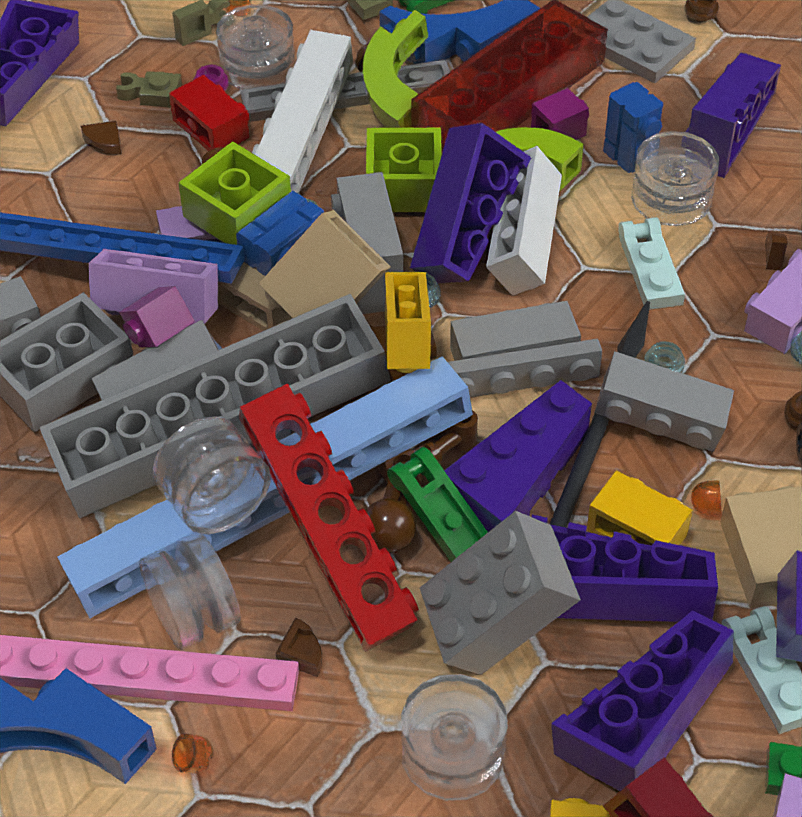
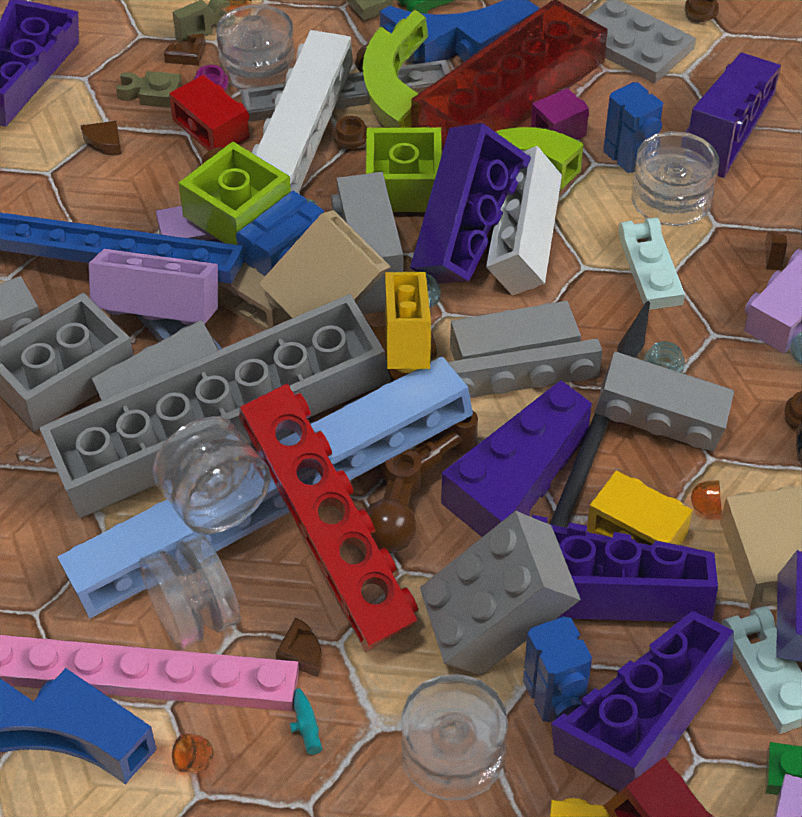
(156, 317): magenta brick -> none
(186, 52): none -> reddish brown tile
(306, 723): none -> teal helmet
(350, 132): none -> reddish brown plate
(437, 503): green plate -> none
(556, 668): none -> blue brick

